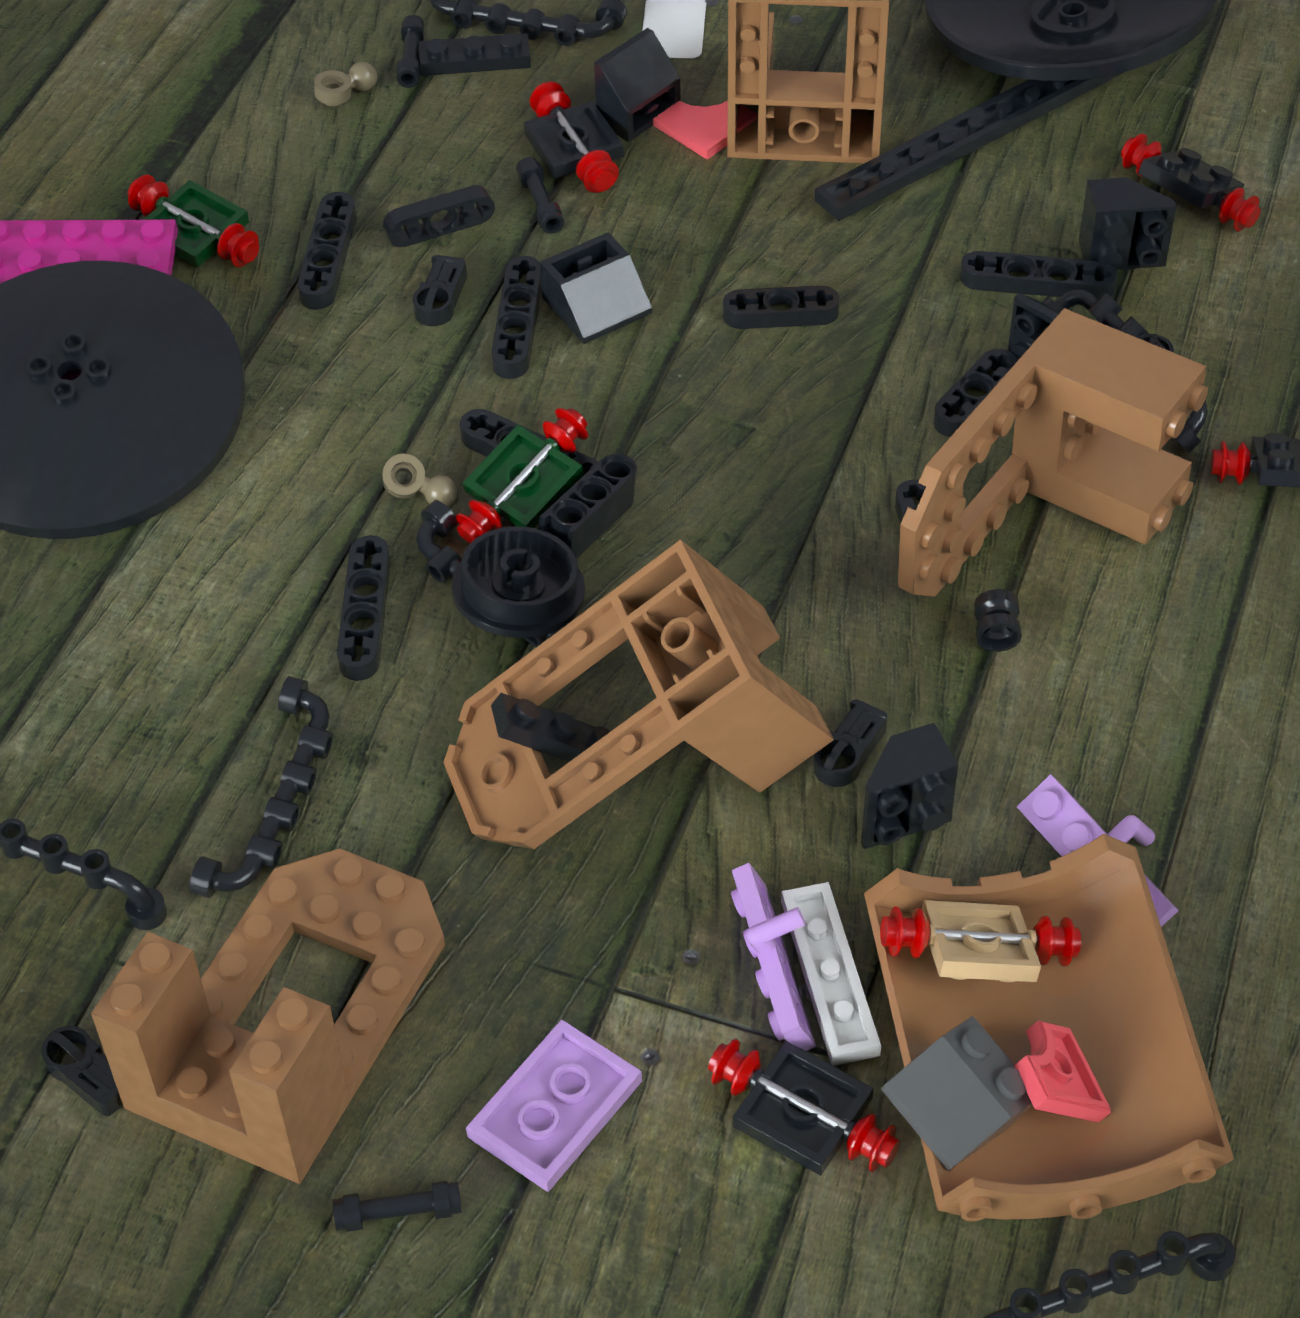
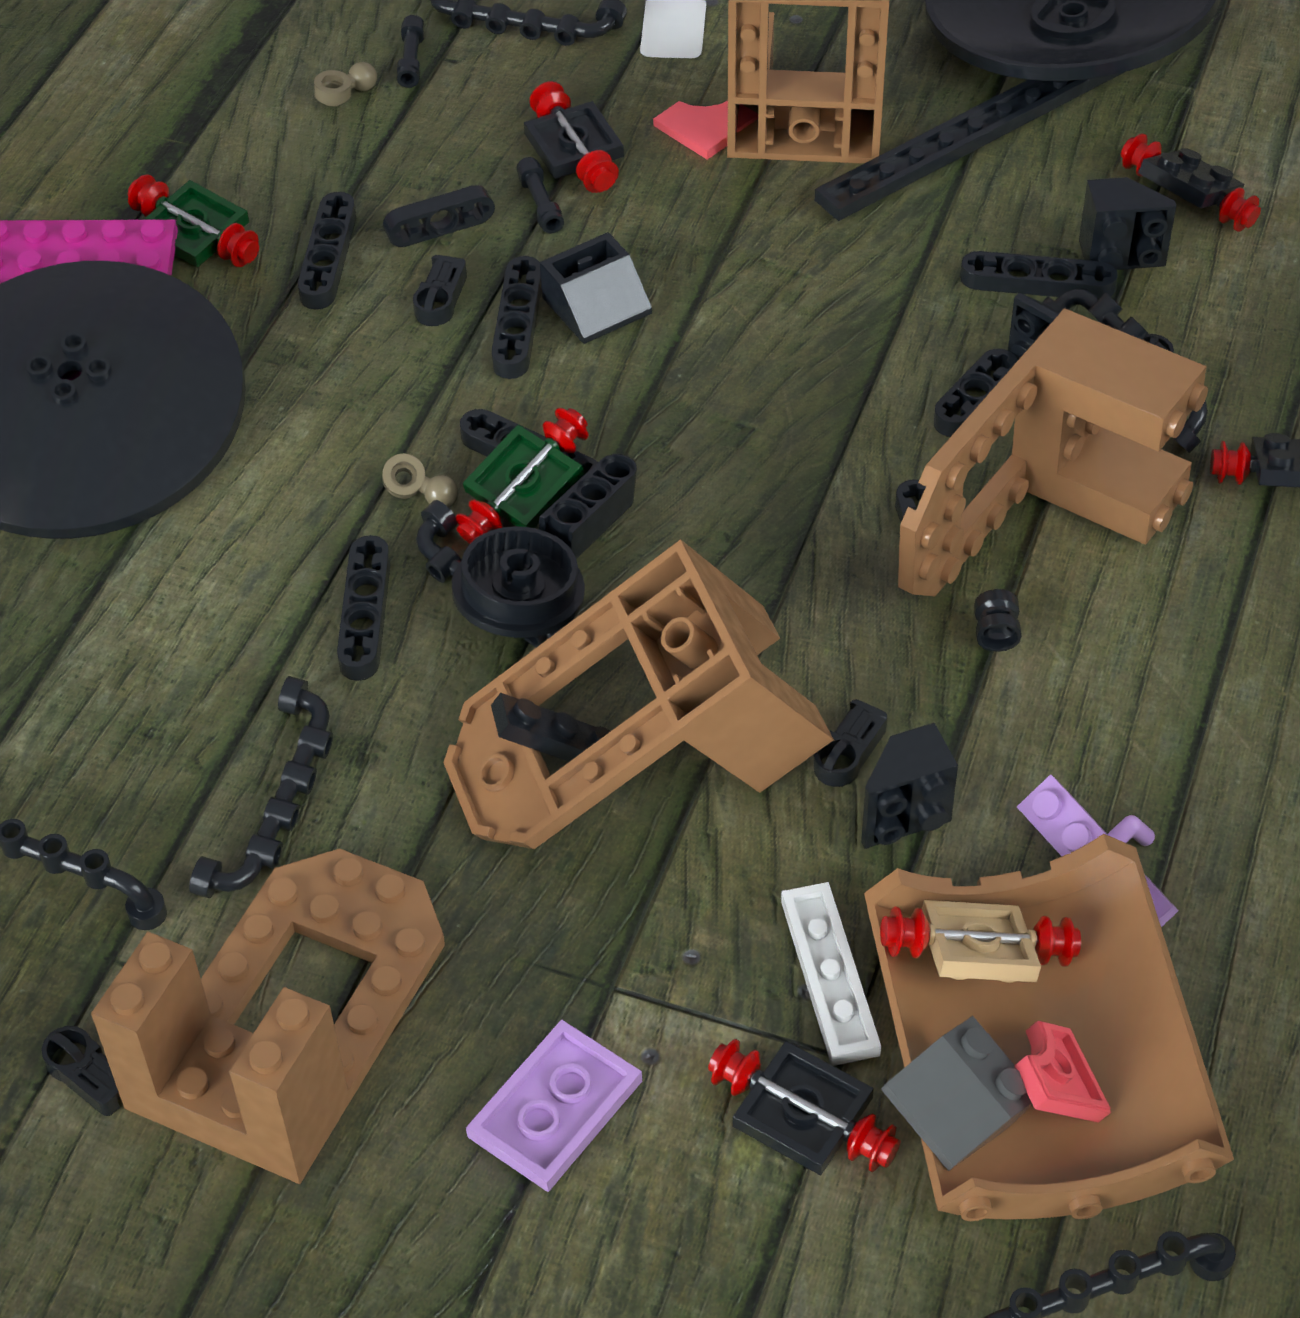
(351, 1212): black bar -> none
(474, 54): black plate -> none
(635, 84): black slope -> none
(766, 943): lavender plate -> none
(808, 296): black beam -> none

